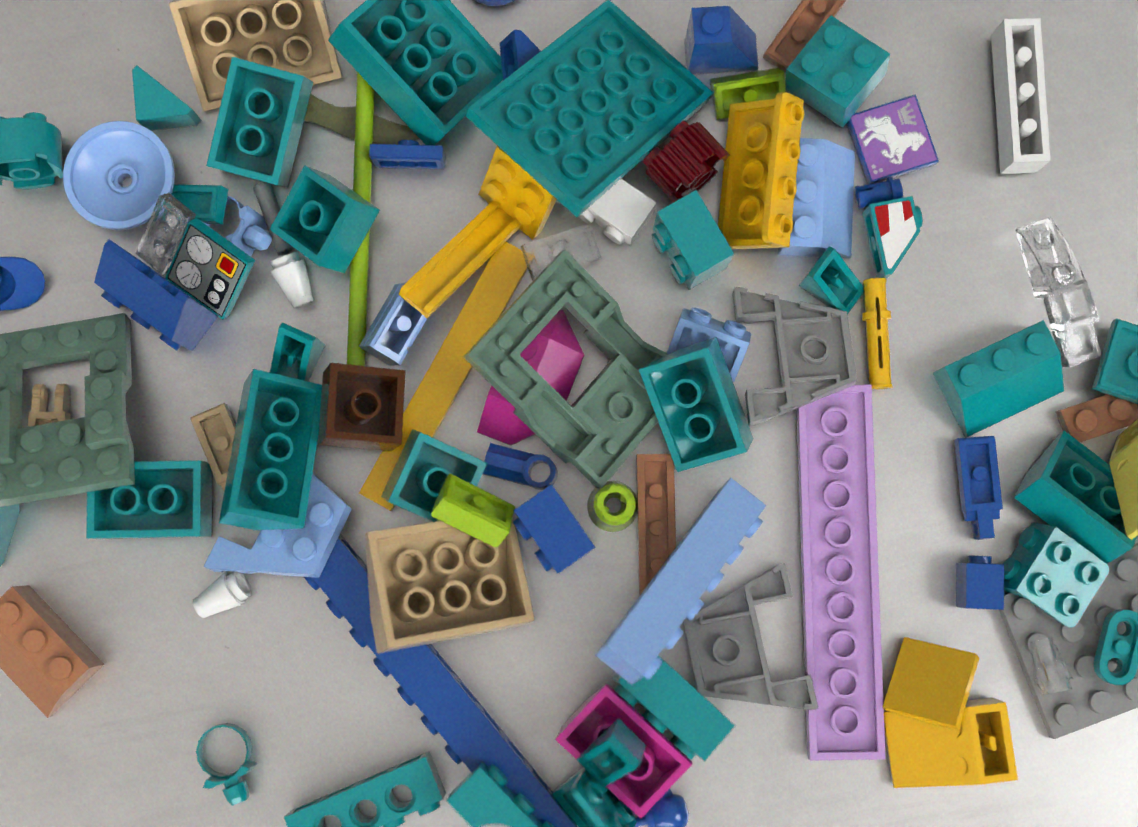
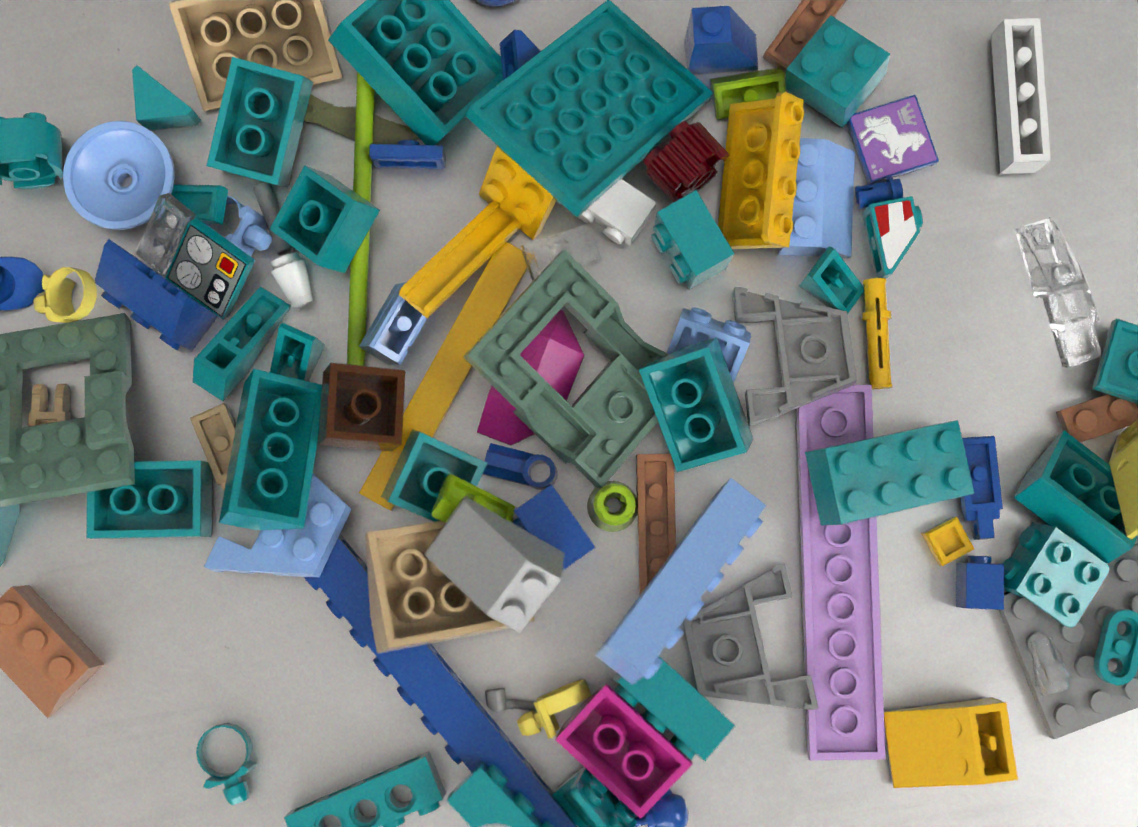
(57, 297): none -> light yellow piece
(223, 594): white cone -> none
(238, 344): none -> teal slope
(496, 563): none -> light grey slope
(497, 701): none -> light grey hand
(551, 703): none -> light yellow piece
(613, 754): teal slope -> none
(889, 473): none -> teal brick
(931, 682): yellow tile -> none
(948, 541): none -> yellow tile
(1002, 379): teal slope -> none

